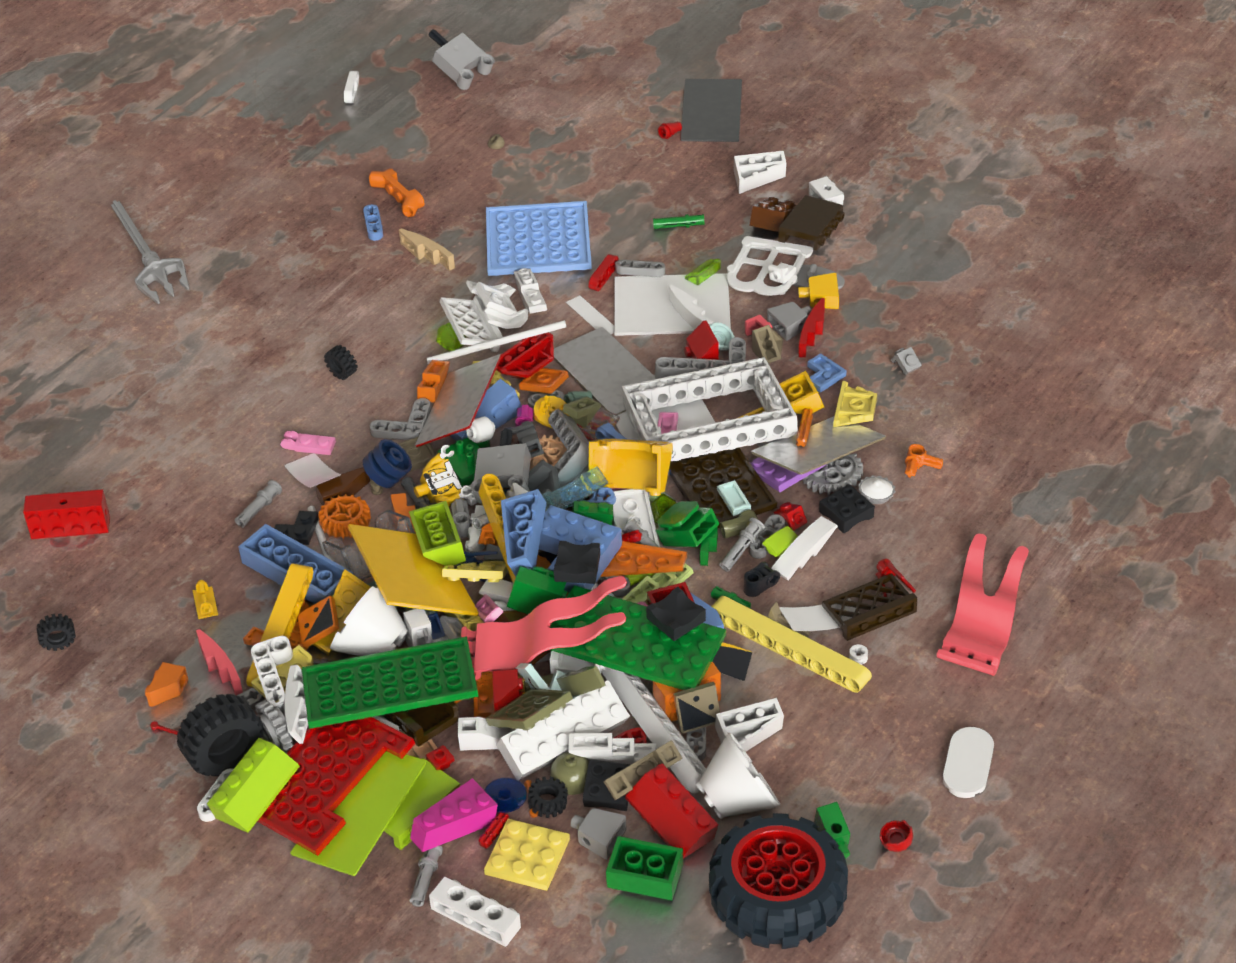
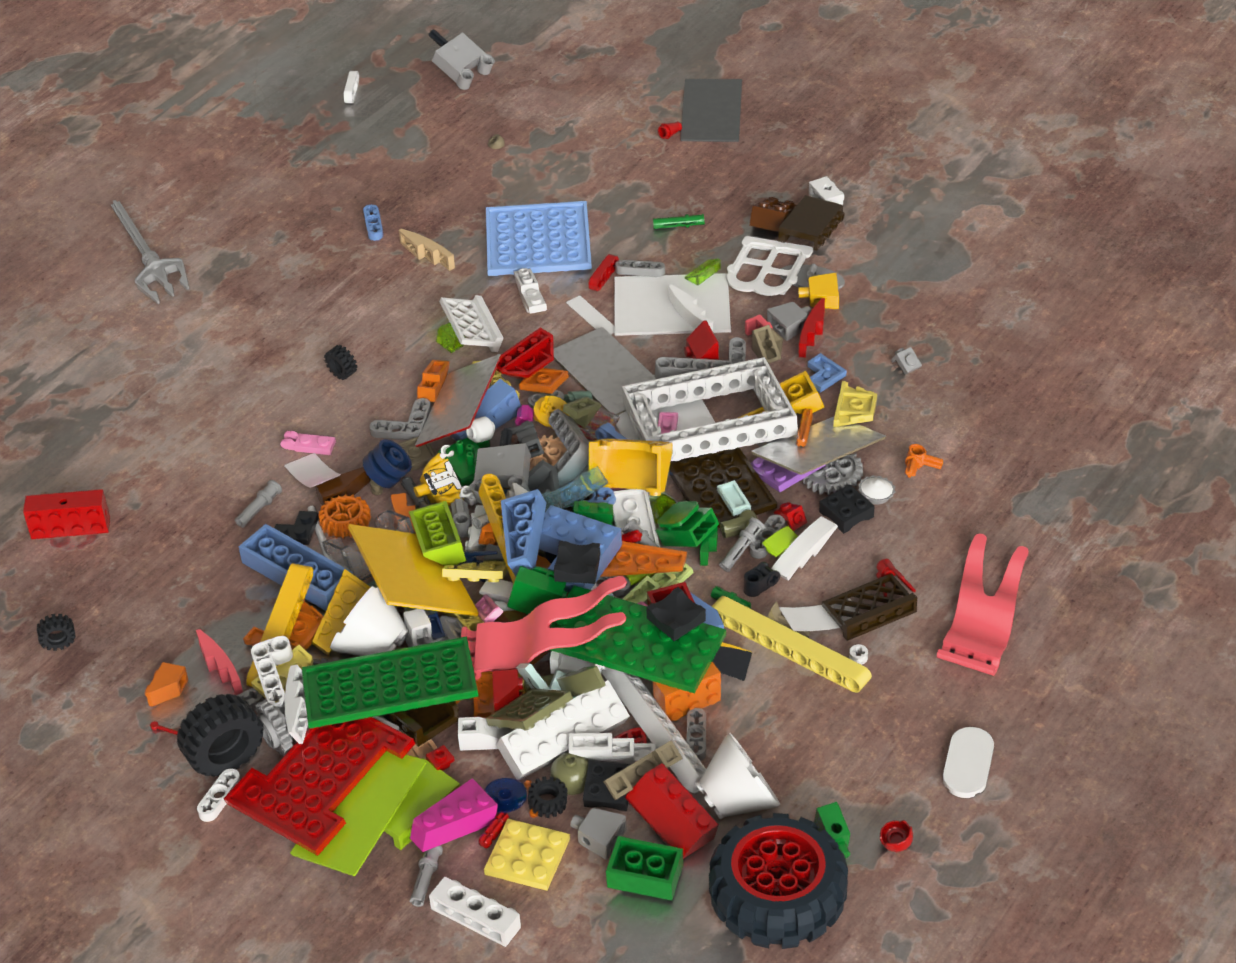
(204, 600): yellow hinge -> none
(252, 785): lime slope -> none
(318, 621): orange tile -> none
(387, 179): orange plate -> none
(497, 342): white piece -> none
(498, 306): white piece -> none
(696, 707): dark tan tile -> none
(722, 334): light aqua hat -> none
(750, 723): white wedge -> none
(758, 169): white wedge -> none
(781, 273): white bracket -> none

